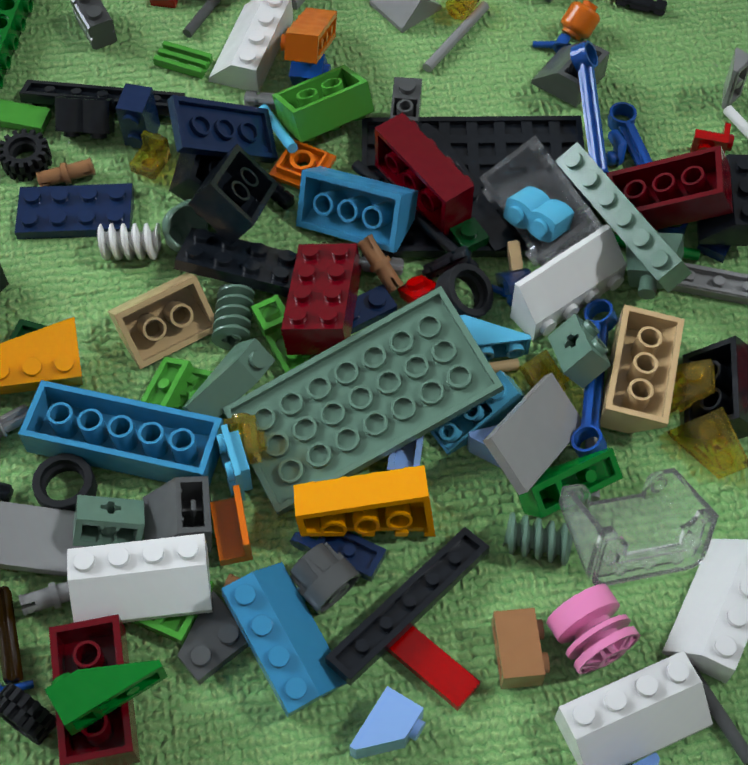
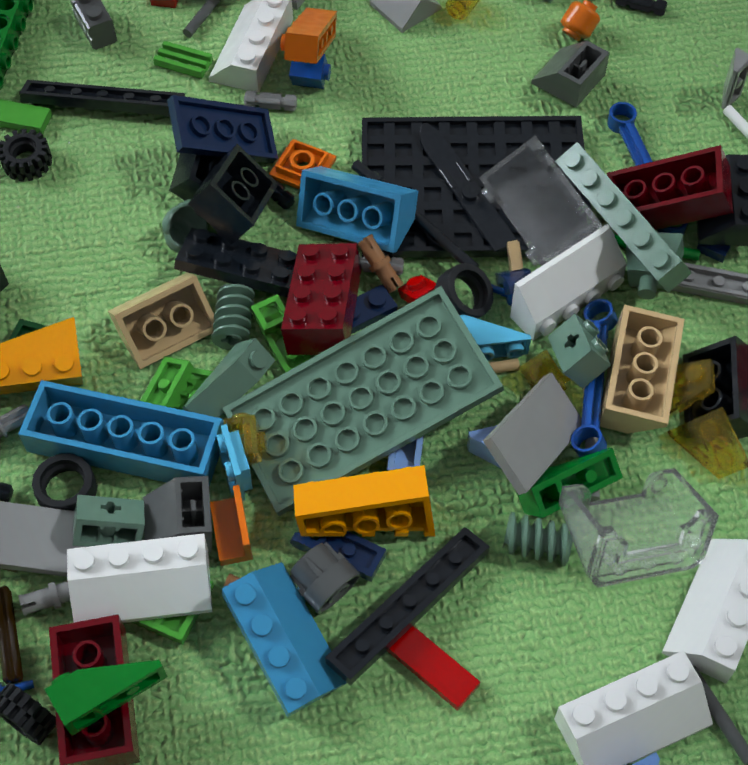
(66, 173): medium nougat pin -> none
(73, 210): dark blue plate -> none
(84, 115): black brick -> none
(129, 242): white piece -> none
(137, 113): dark blue brick -> none
(151, 156): clear yellow bracket -> none
(211, 642): dark grey wing -> none
(281, 132): medium azure bar -> none
(323, 103): bright green brick -> none
(388, 726): light blue slope -> none
(407, 98): dark grey slope -> none
(417, 163): dark red brick -> none
(437, 267): black axle -> none
(455, 37): light grey bar -> none
(469, 234): dark green plate -> none
(488, 413): medium azure slope -> none
(519, 648): medium nougat brick -> none
(538, 214): medium azure brick -> none
(562, 41): blue hand -> none
(585, 60): blue piece -> none
(589, 624): bright pink wheel -> none
(619, 145): blue arm -> none
(706, 139): red bracket -> none

